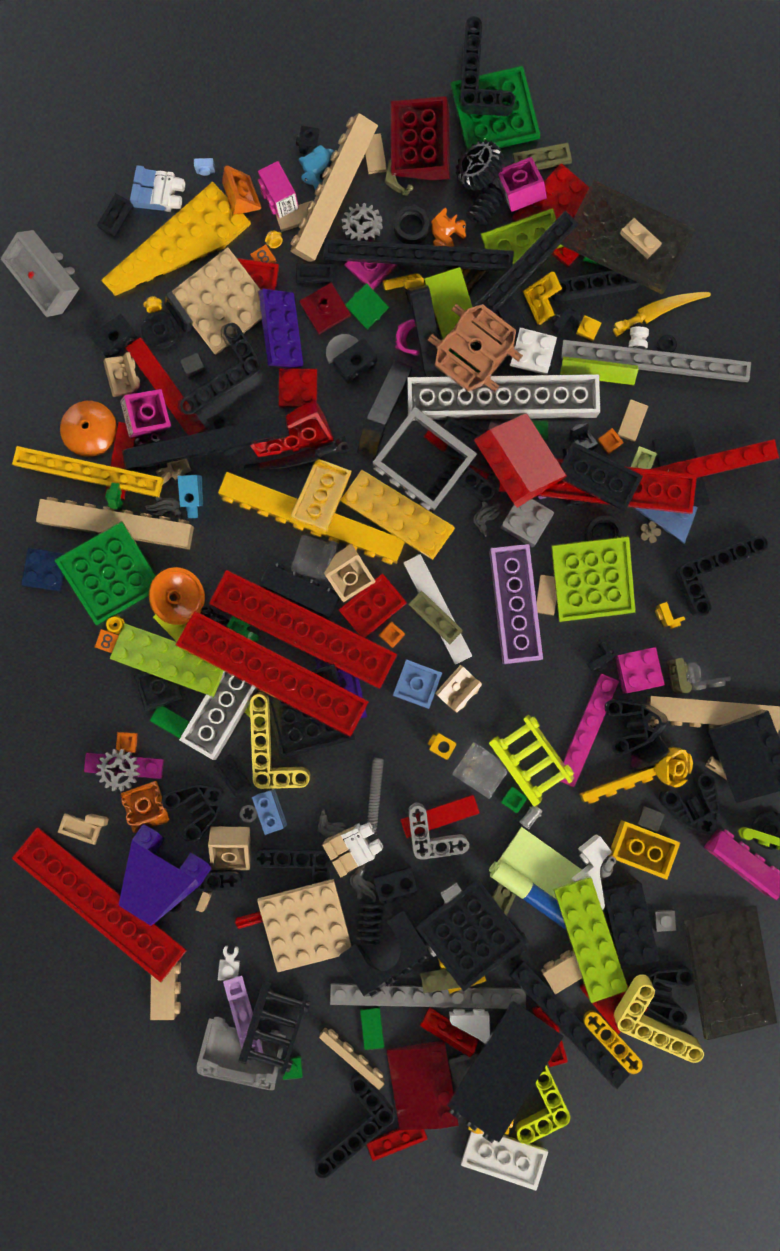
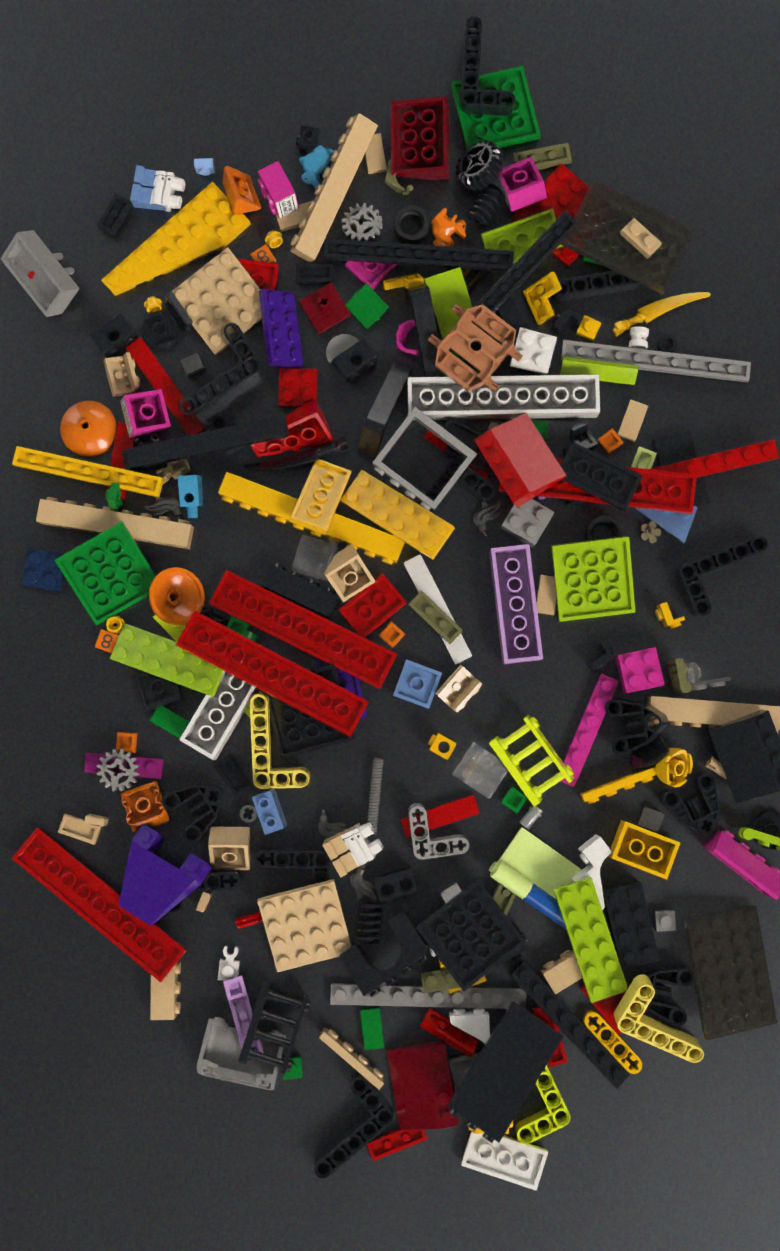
(607, 868): light grey bar -> none

